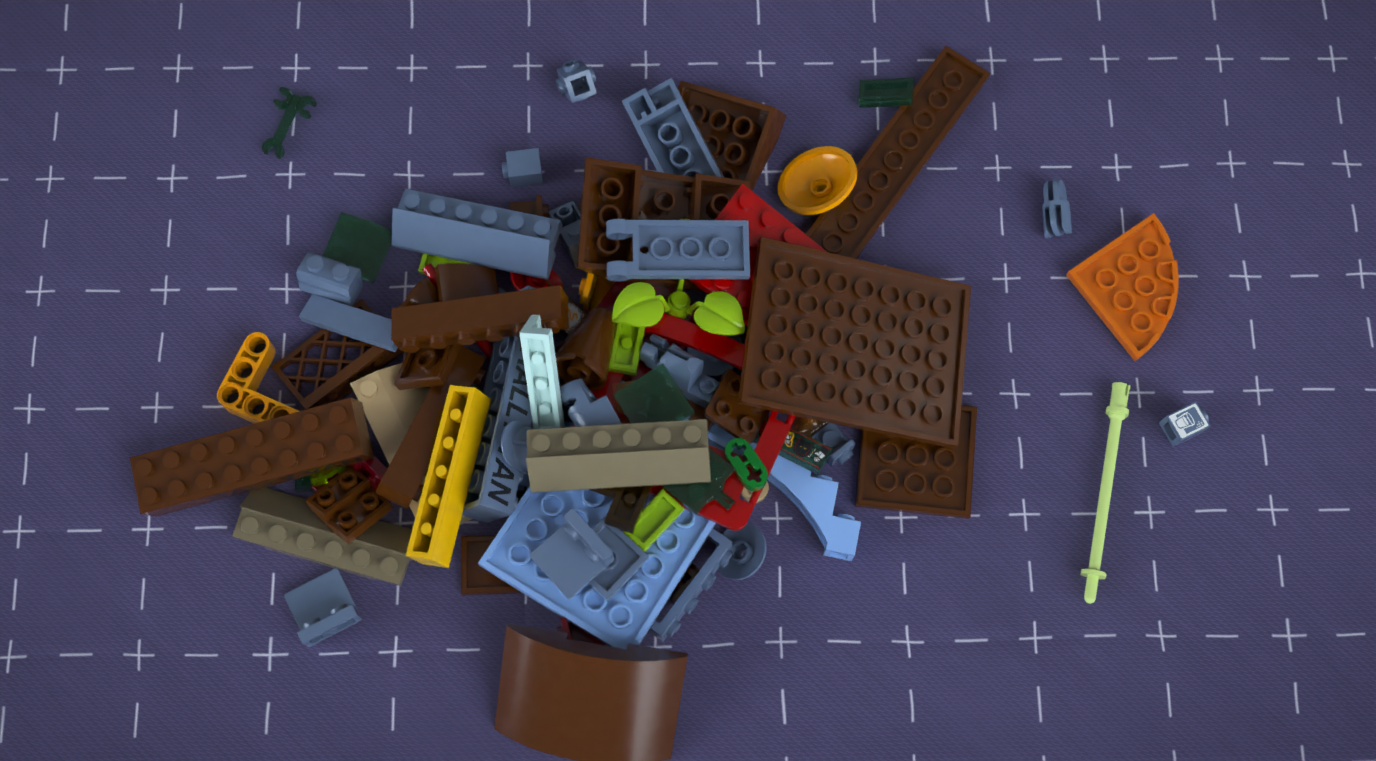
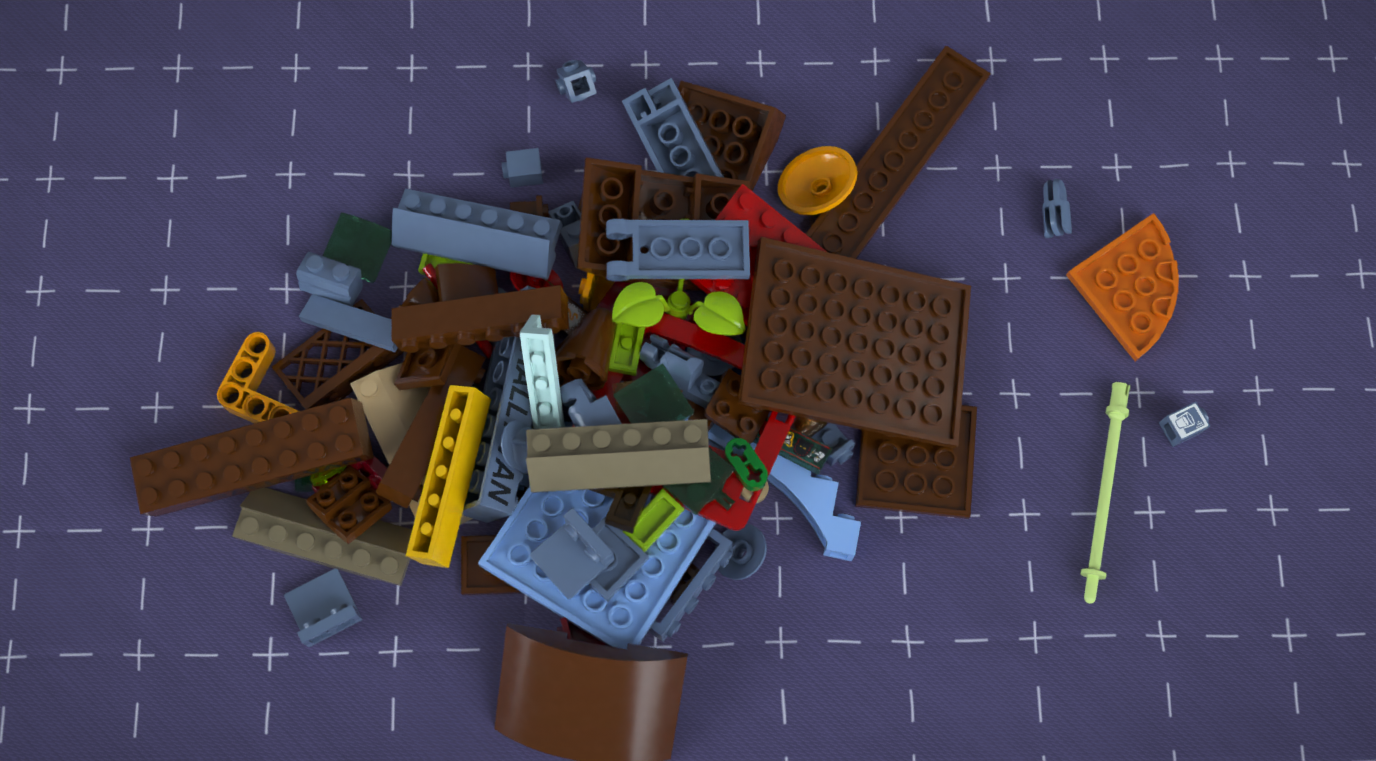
(291, 105): clear green bar -> none
(886, 92): clear green tile -> none

